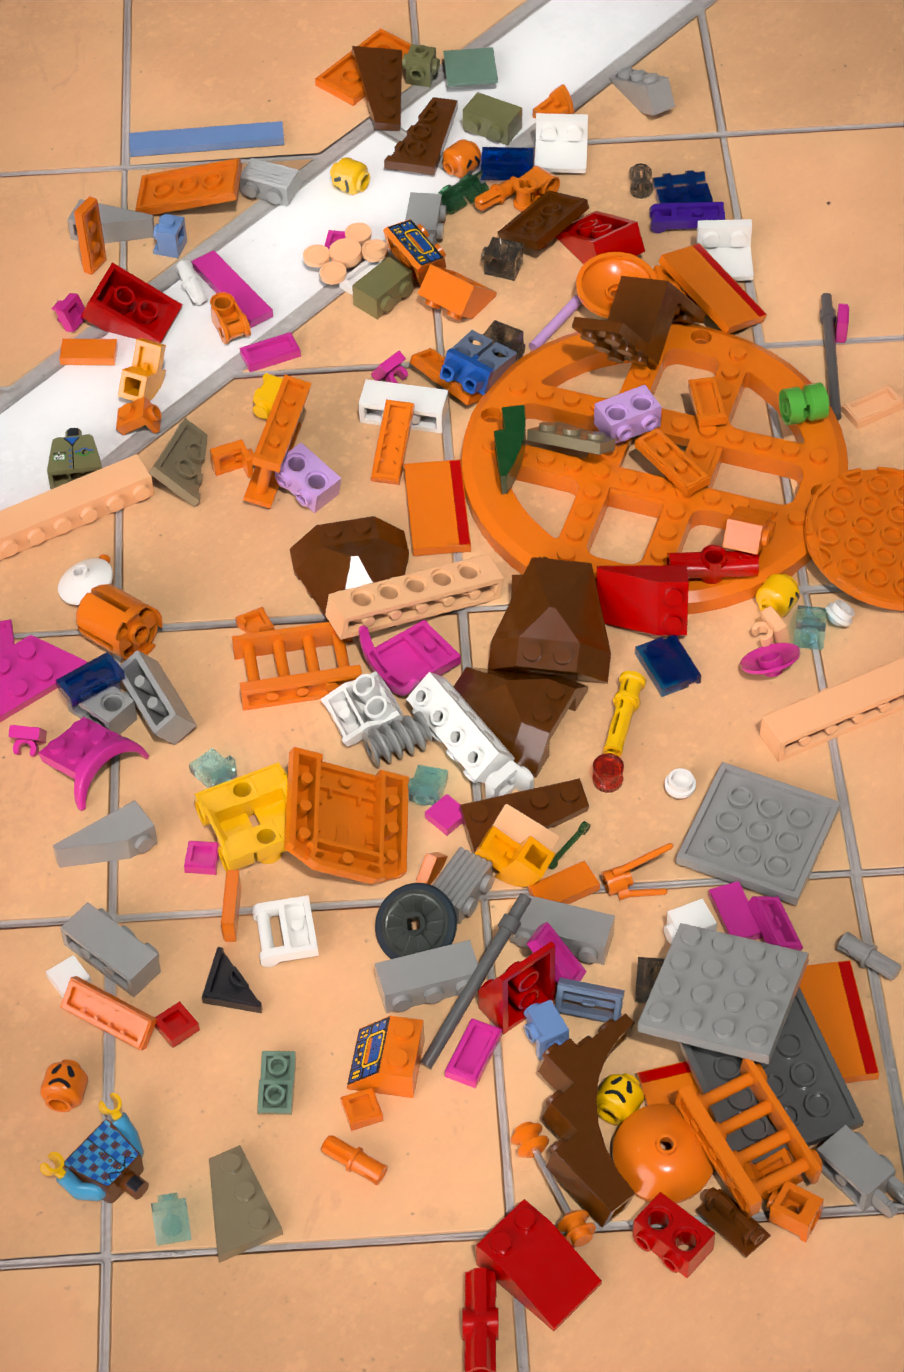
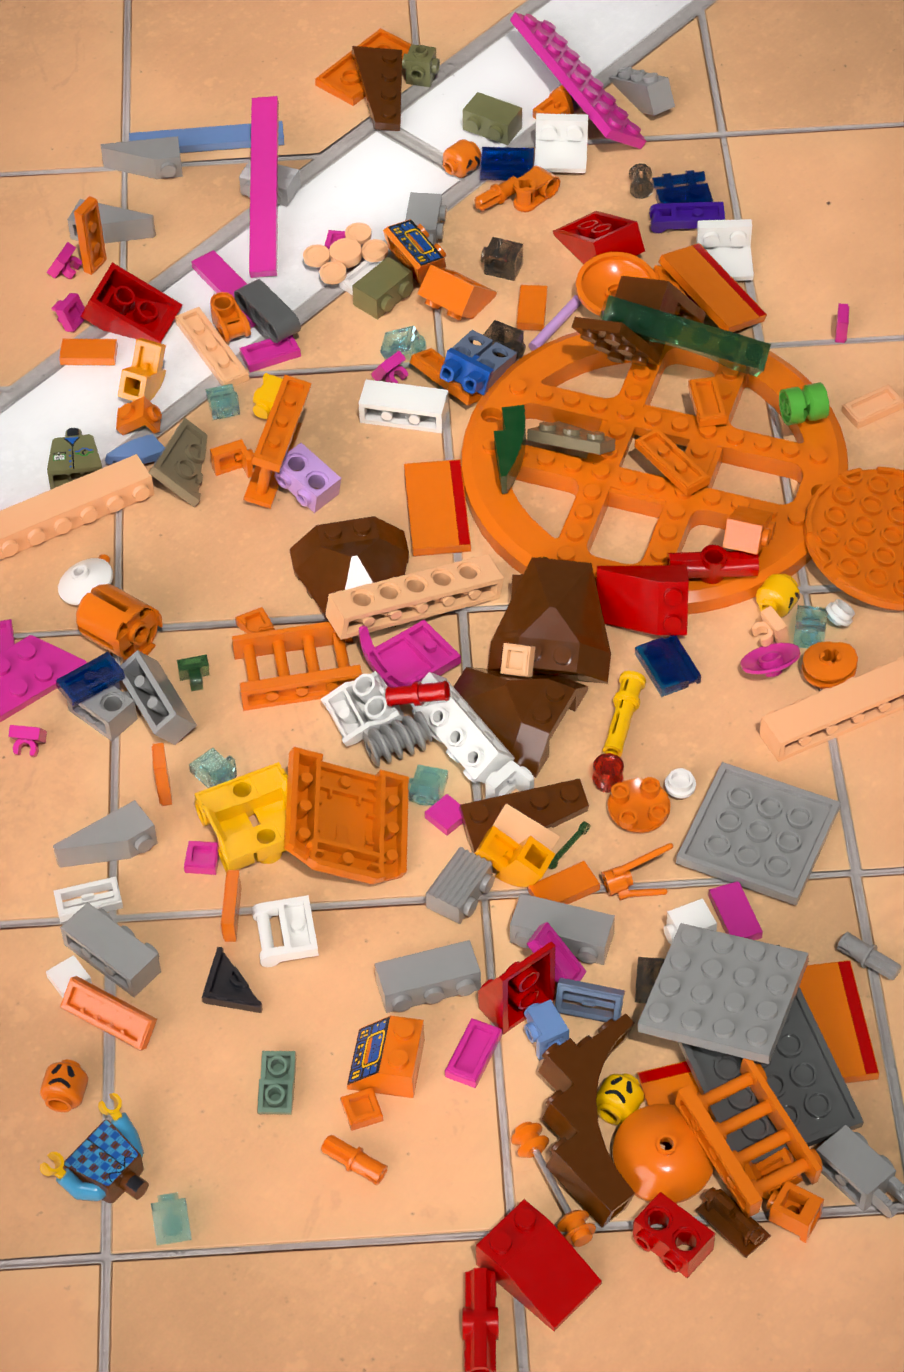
(64, 261): none -> dark pink tile
(83, 752): dark pink piece -> none
(108, 901): none -> white tile
(146, 447): none -> medium blue slope
(148, 158): none -> light grey slope
(161, 774): none -> orange tile
(170, 236): medium blue brick -> none
(176, 1024): red plate -> none
(189, 187): orange tile -> none
(191, 282): white axle -> none
(193, 669): none -> clear green tile
(211, 347): none -> light nougat tile
(222, 401): none -> clear light blue bracket
(239, 1205): dark tan wing -> none
(264, 187): none -> dark pink tile
(267, 310): none -> dark grey beam
(350, 176): yellow head -> none
(392, 442): orange plate -> none
(404, 339): none -> clear light blue bracket
(415, 903): pearl dark grey wheel -> none
(417, 693): none -> red pin
(425, 140): reddish brown wing -> none
(431, 867): orange tile -> none
(468, 187): clear green hinge -> none
(470, 66): sand green piece -> none
(507, 926): dark grey bar -> none
(518, 659): none -> light nougat tile
(532, 307): none -> orange tile
(544, 219): reddish brown plate -> none
(578, 80): none -> dark pink plate
(628, 414): lavender brick -> none
(639, 804): none -> orange dish
(719, 345): none -> clear green arch
(774, 922): dark pink tile -> none
(827, 319): dark grey bar -> none
(829, 664): none -> orange piece

